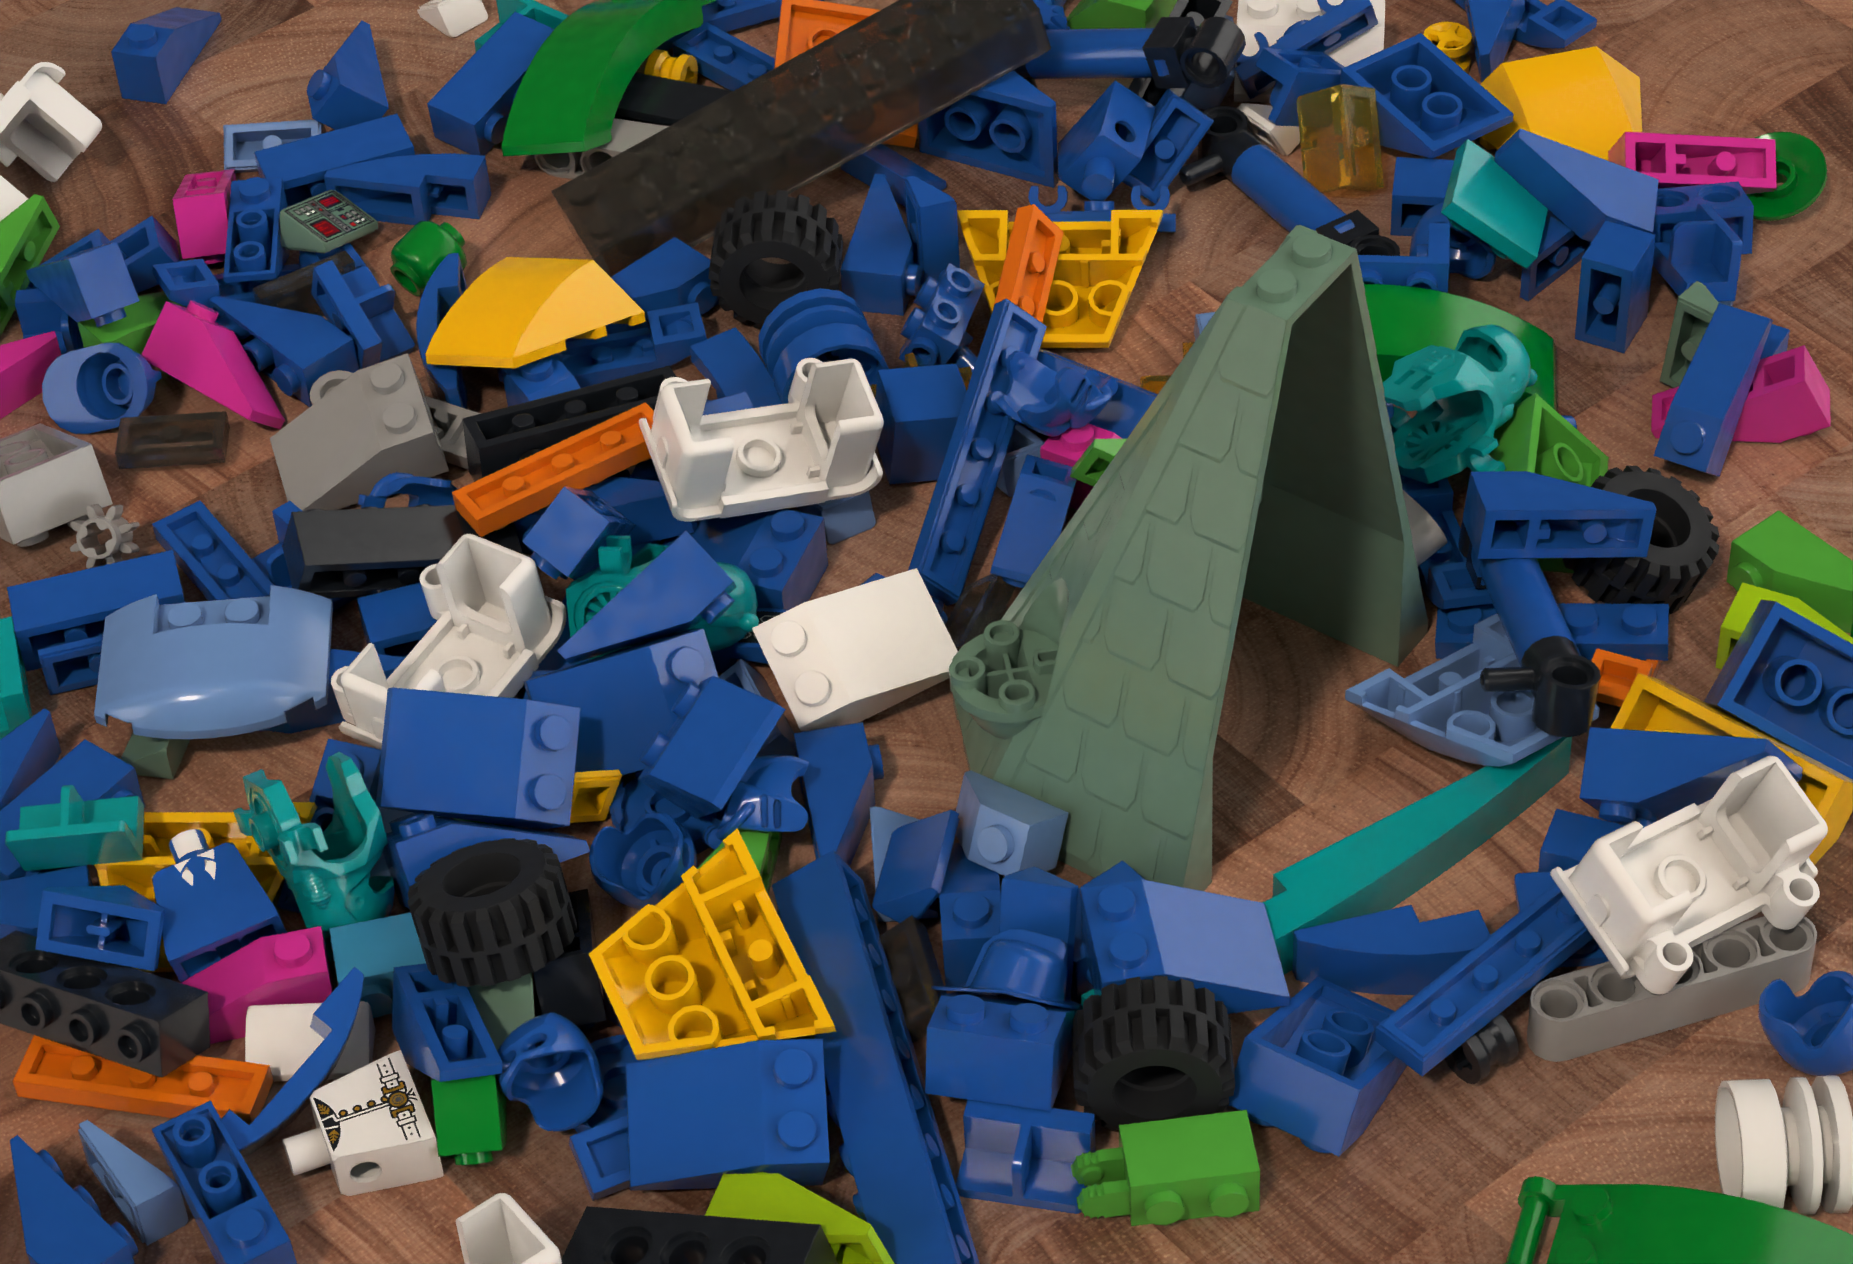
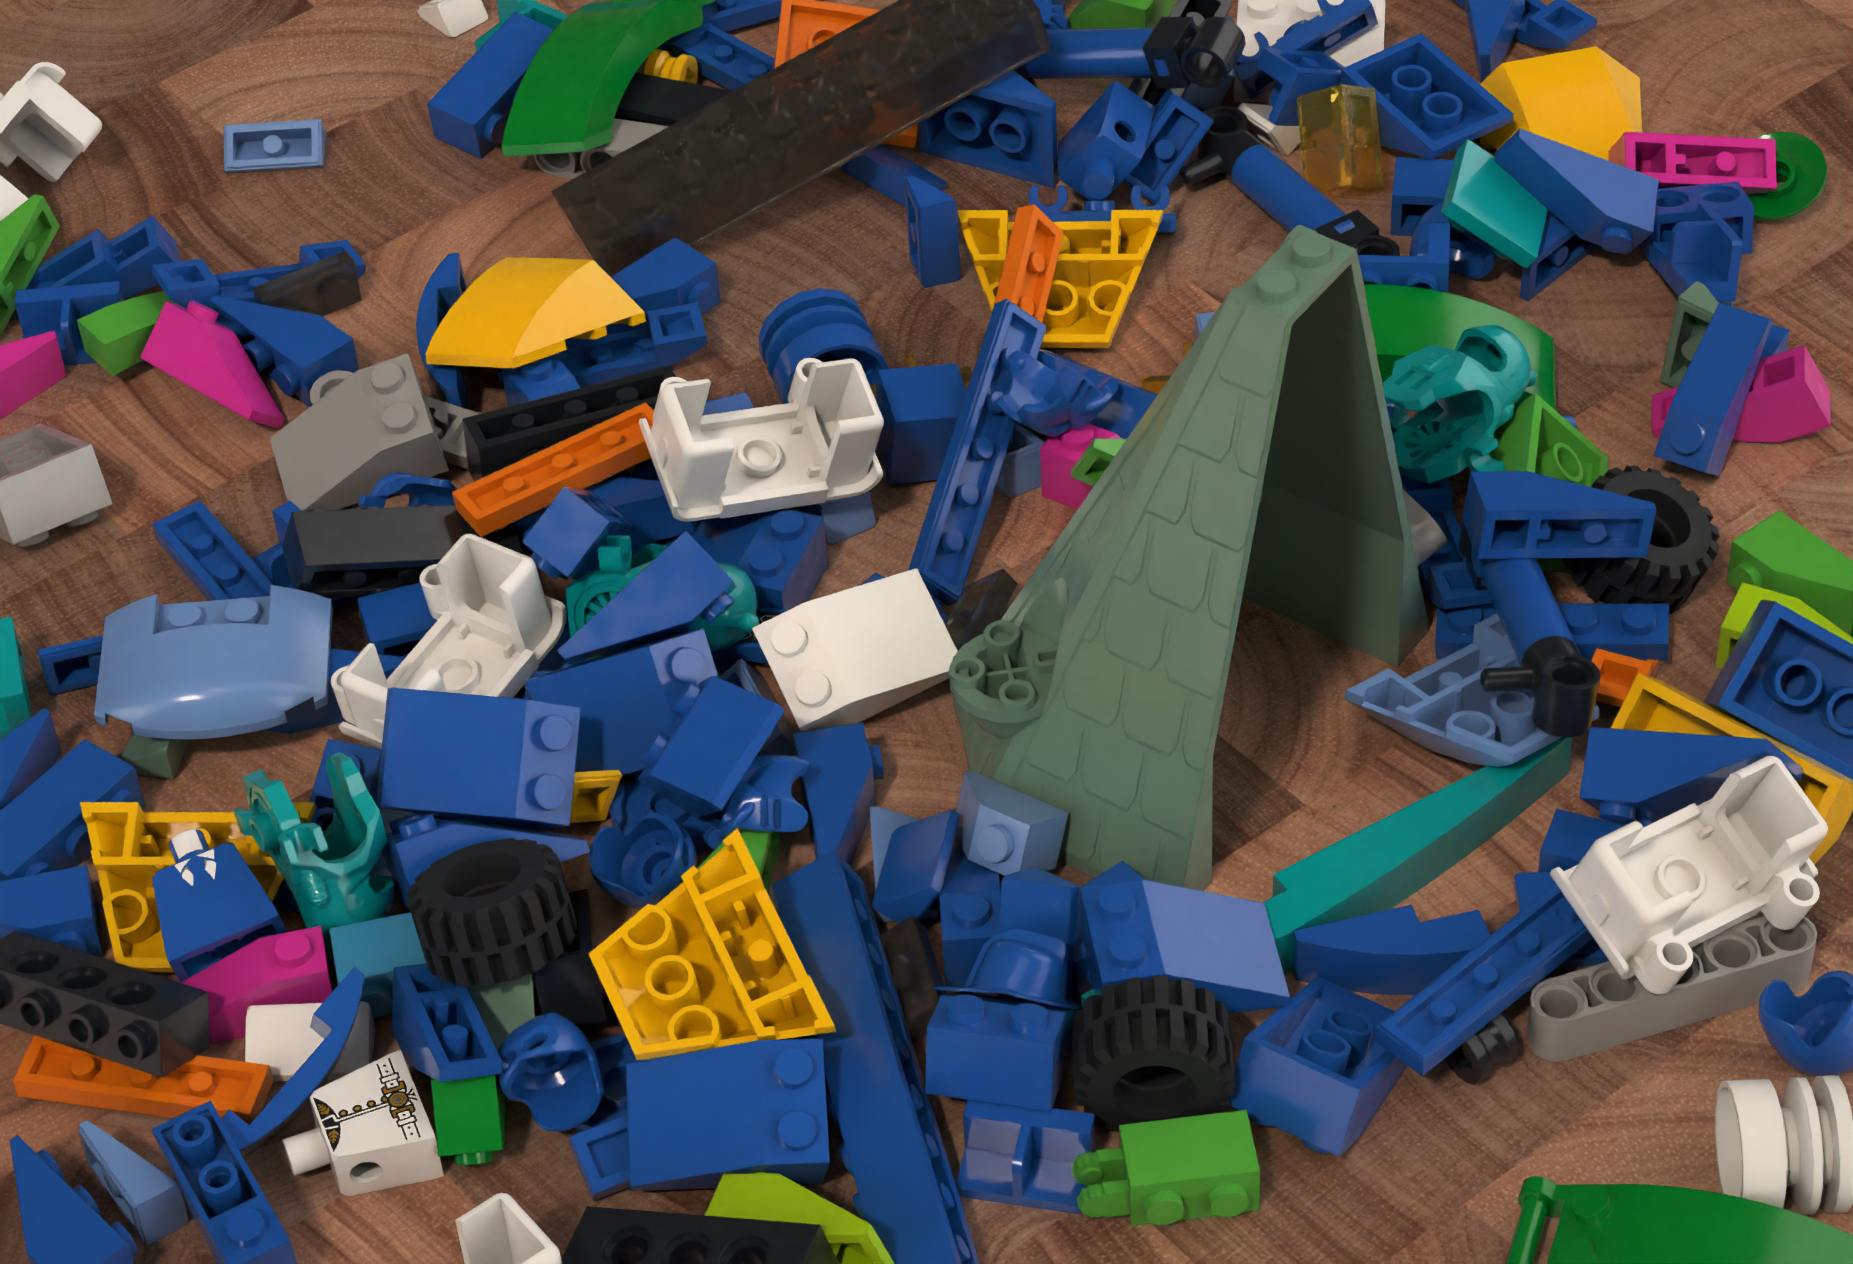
(77, 602): blue brick -> none
(78, 832): teal panel -> none
(88, 284): blue slope -> none
(88, 540): light grey gear -> none
(97, 387): blue piece -> none
(101, 925): blue slope -> none
(160, 51): blue slope -> none
(172, 440): clear smoke plate -> none
(203, 214): dark pink slope -> none
(255, 231): blue slope -> none
(308, 159): blue brick -> none
(323, 223): sand green slope -> none
(350, 84): blue slope -> none
(361, 311): blue panel -> none
(415, 186): blue slope -> none
(422, 251): green head -> none
(734, 368): blue slope -> none
(772, 229): black tyre -> none
(880, 256): blue slope -> none
(938, 328): blue brick -> none
(1033, 519): blue slope -> none
(1452, 40): yellow wheel -> none
(1614, 286): blue brick -> none

